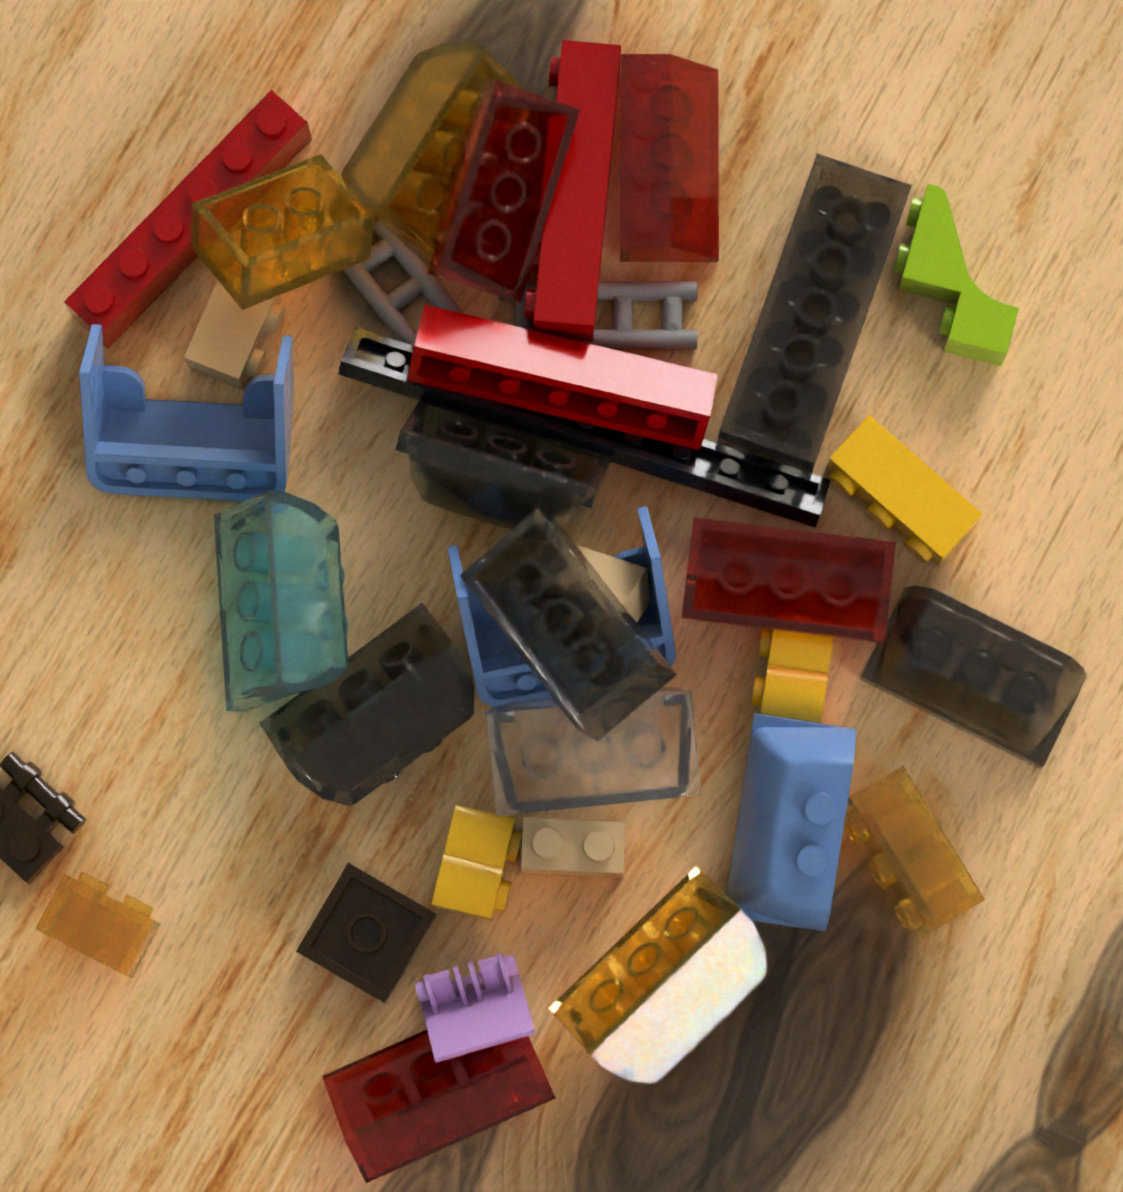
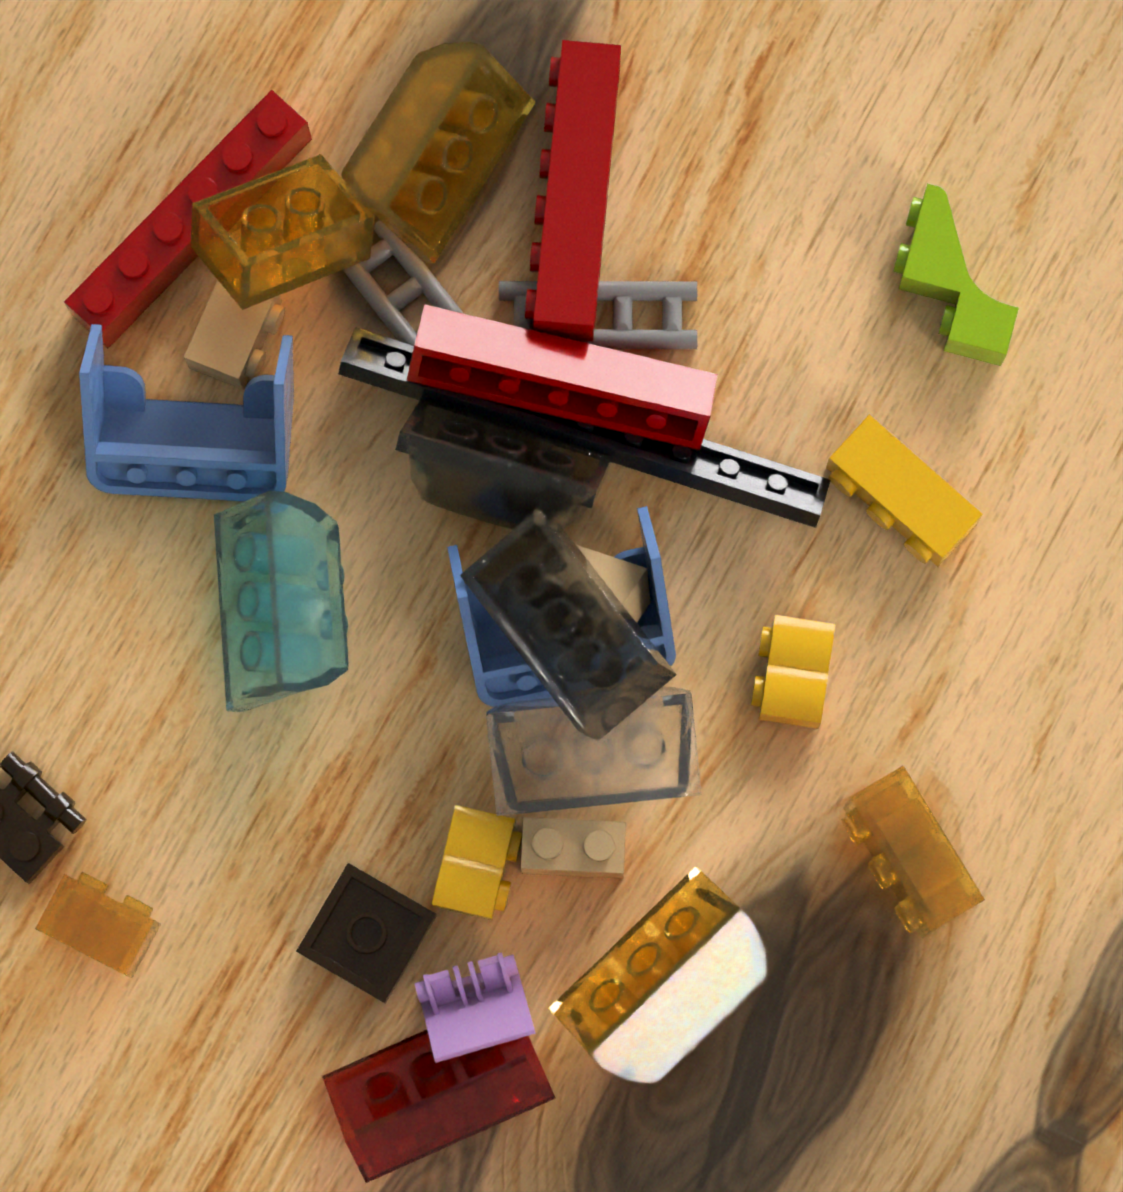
(379, 715): clear smoke windscreen -> none
(501, 190): clear red windscreen -> none
(668, 160): clear red slope -> none
(788, 580): clear red slope -> none
(791, 821): medium blue windscreen -> none
(814, 313): clear smoke brick -> none
(976, 673): clear smoke windscreen -> none

